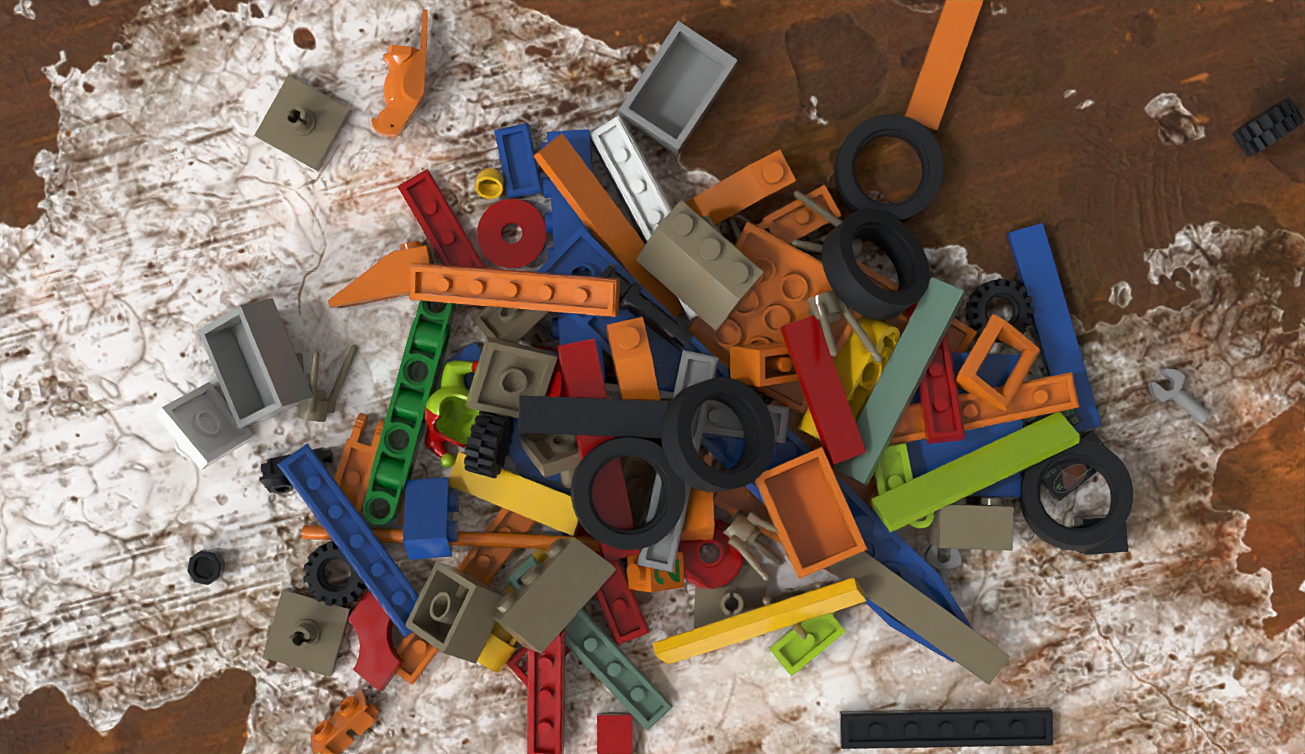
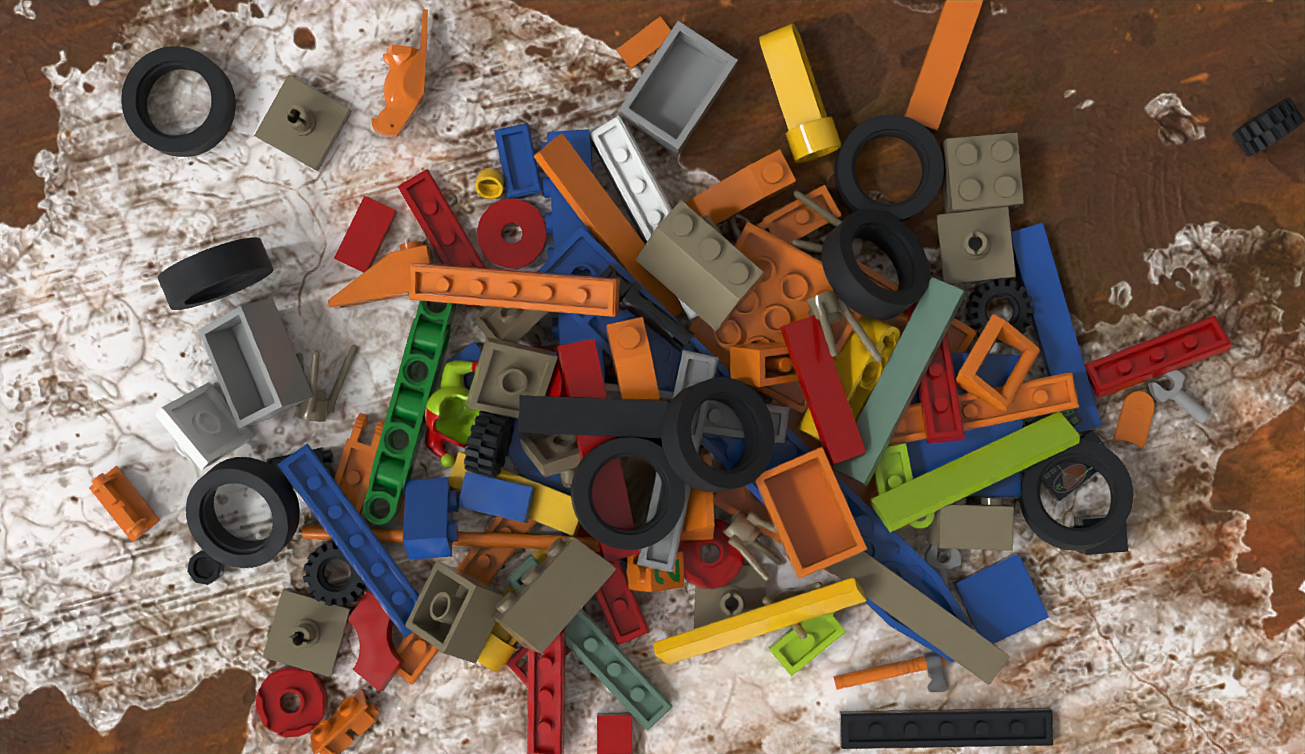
(124, 503): none -> orange hinge
(148, 71): none -> black tyre
(215, 273): none -> black tyre
(216, 539): none -> black tyre
(274, 713): none -> red tile
(365, 234): none -> red tile
(496, 497): none -> blue tile
(644, 43): none -> orange window
(810, 130): none -> yellow beam
(929, 661): none -> orange piece
(976, 245): none -> dark tan tile
(981, 173): none -> dark tan brick
(1001, 599): none -> blue tile
(1135, 418): none -> orange piece
(1157, 356): none -> red tile

